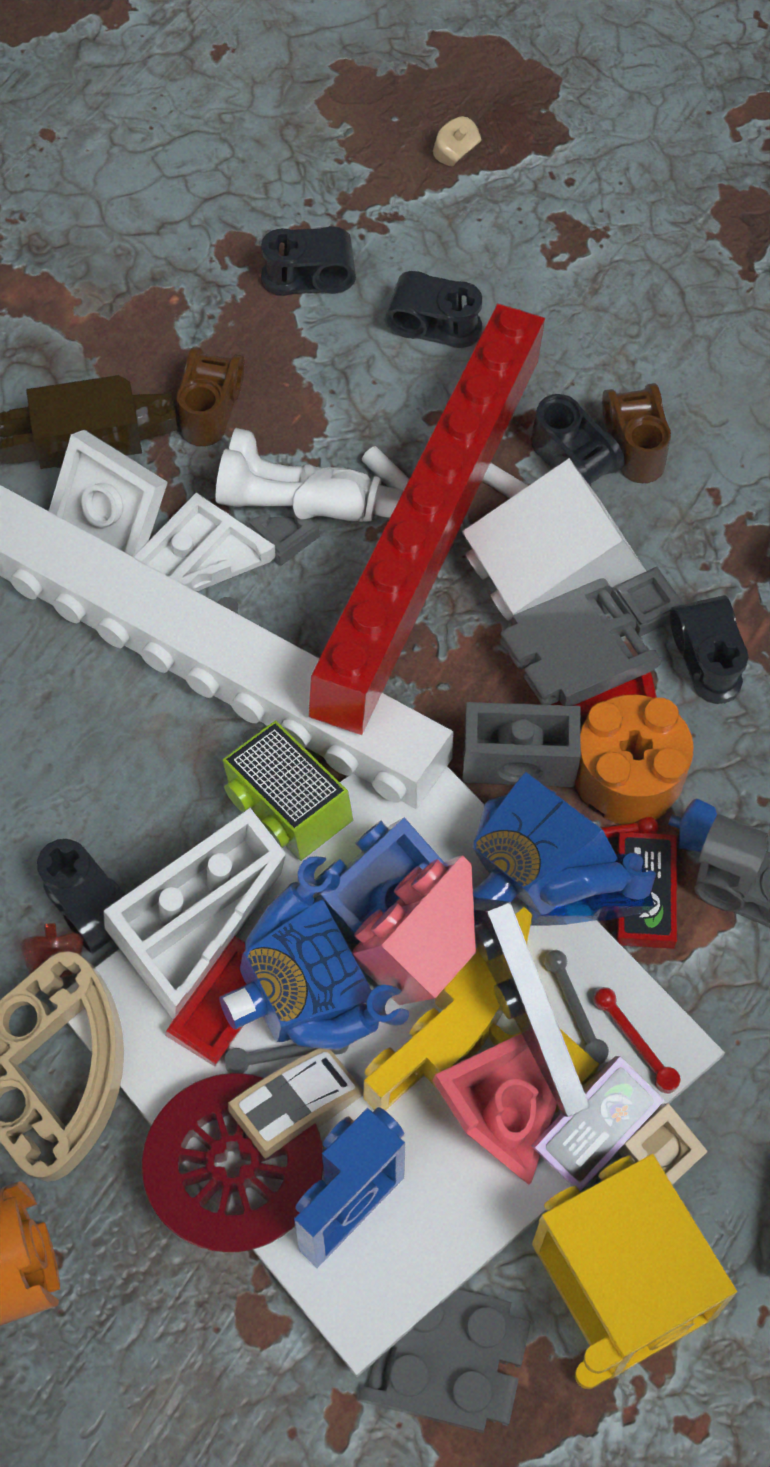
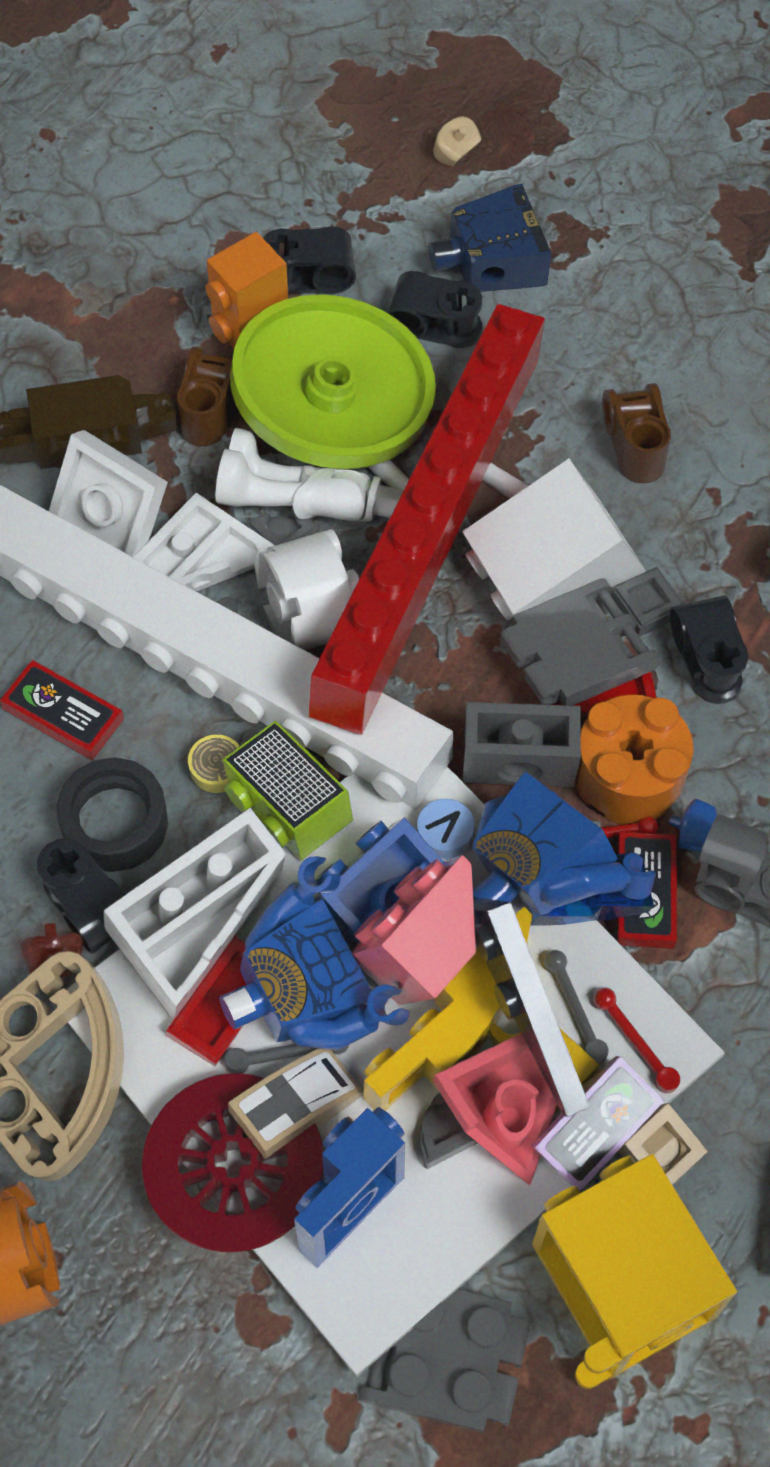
(62, 709): none -> tile
(109, 775): none -> black tyre
(206, 762): none -> tile
(242, 284): none -> orange piece
(305, 588): none -> white brick
(332, 381): none -> lime dish
(441, 1134): none -> dark grey tile
(446, 827): none -> light blue tile
(495, 243): none -> dark blue torso
(580, 439): black piece -> none

